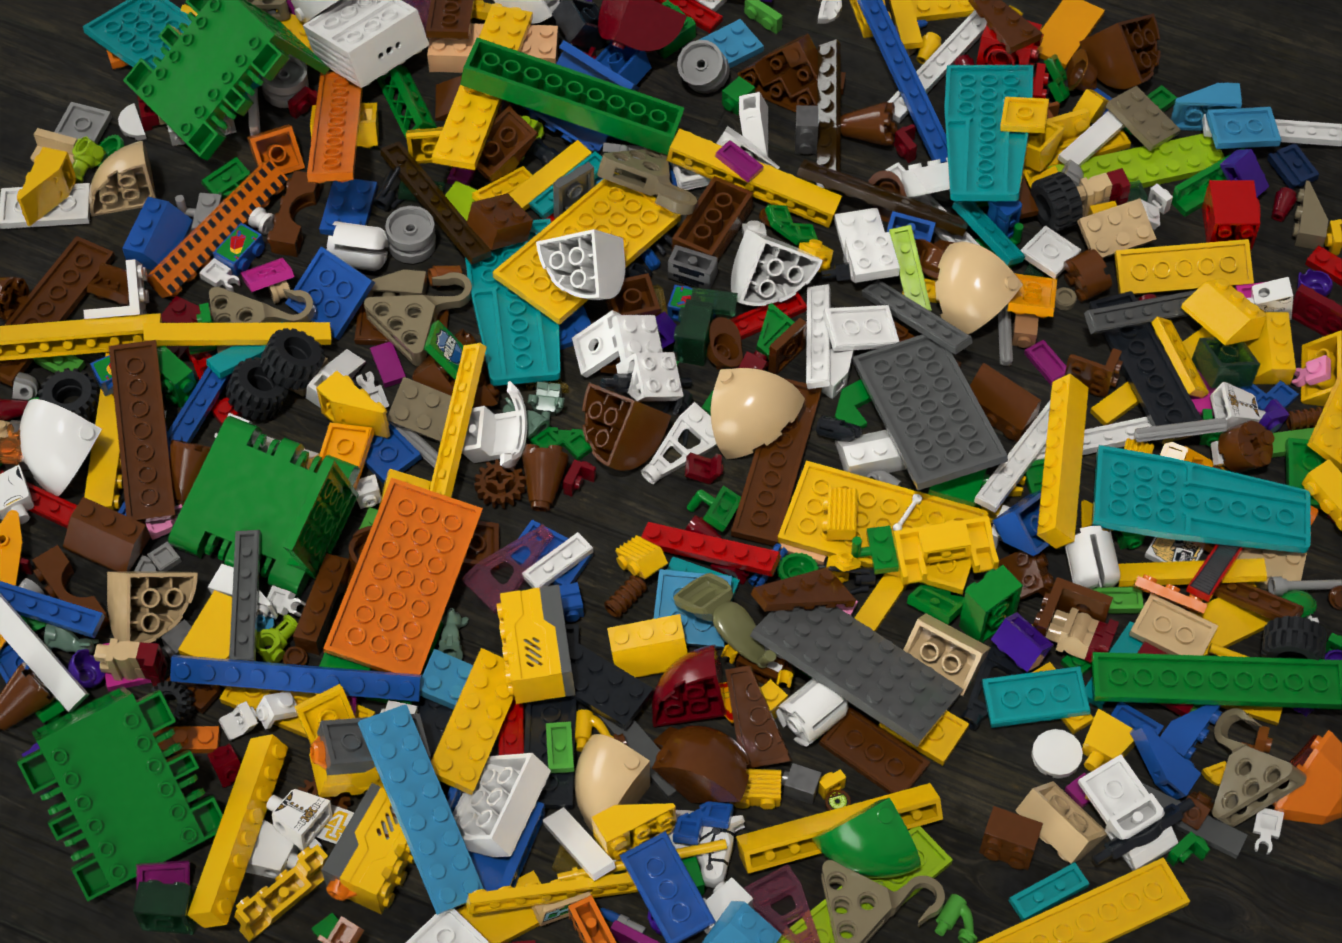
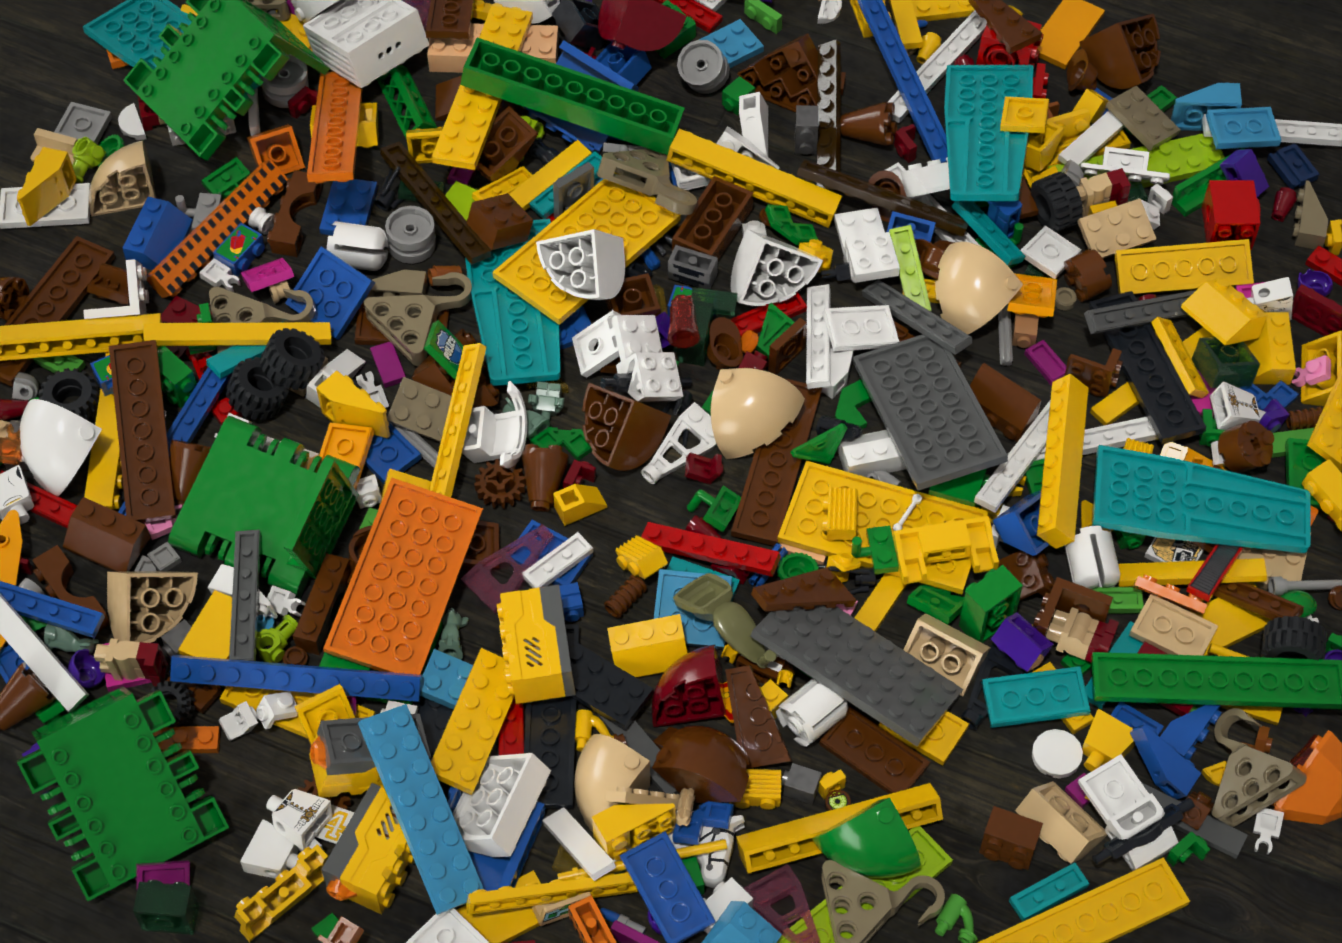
(225, 764): dark red bracket -> none
(237, 832): yellow brick -> none
(560, 747): bright green plate -> none
(577, 502): none -> yellow slope
(640, 796): none -> tan plate
(683, 324): none -> clear red plant
(685, 807): none -> tan axle
(739, 161): magenta tile -> none
(749, 341): none -> orange tile
(822, 447): none -> green tile
(1058, 75): green tile -> none
(1132, 161): none -> white bracket
(1180, 429): light grey axle -> none

